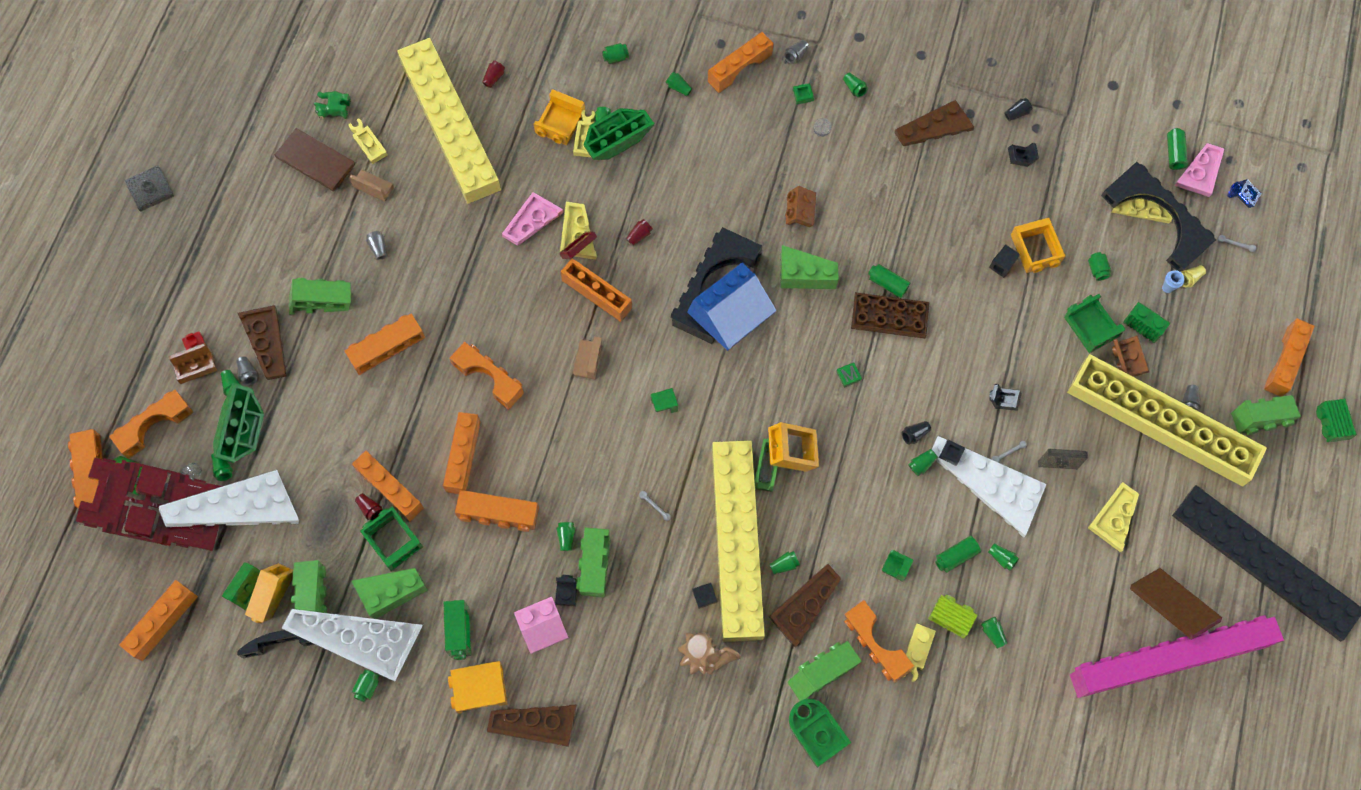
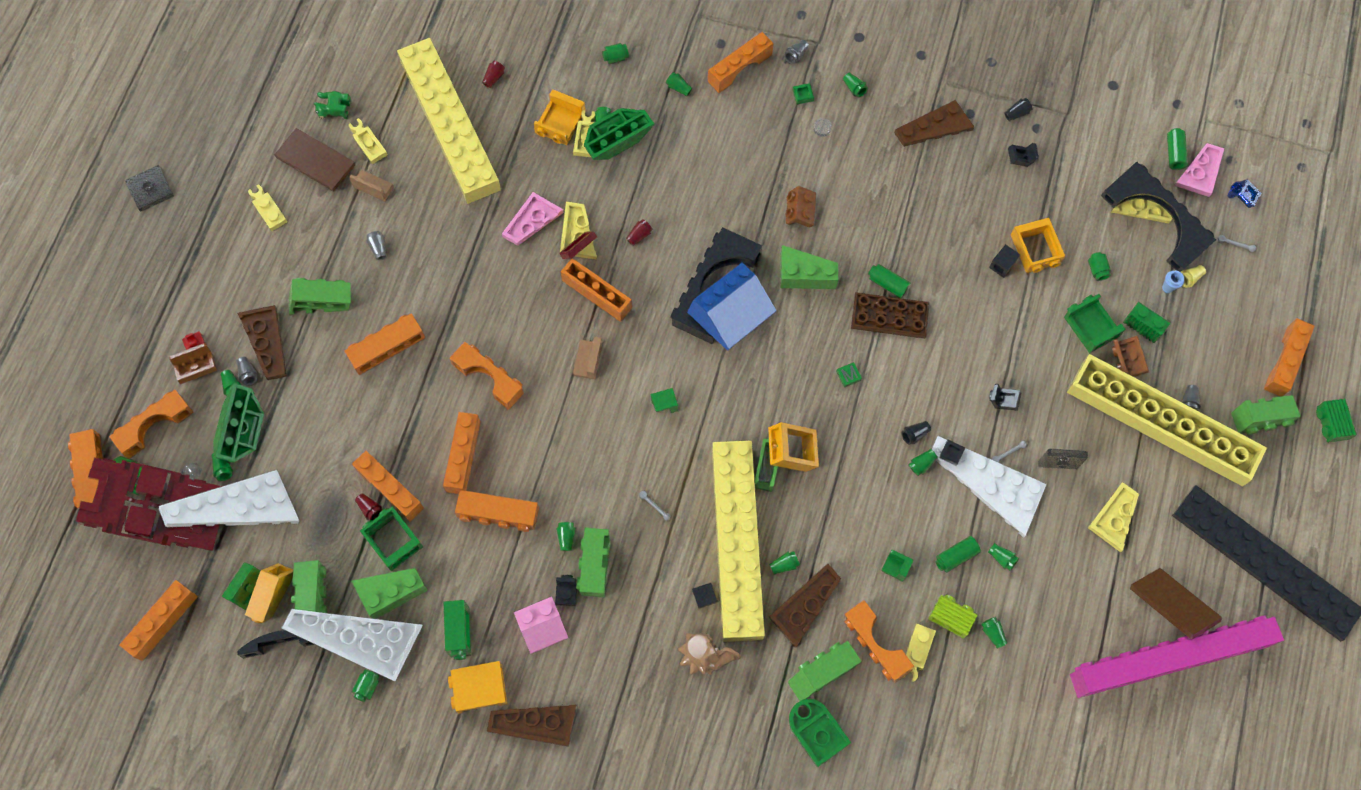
(267, 209): none -> light yellow plate

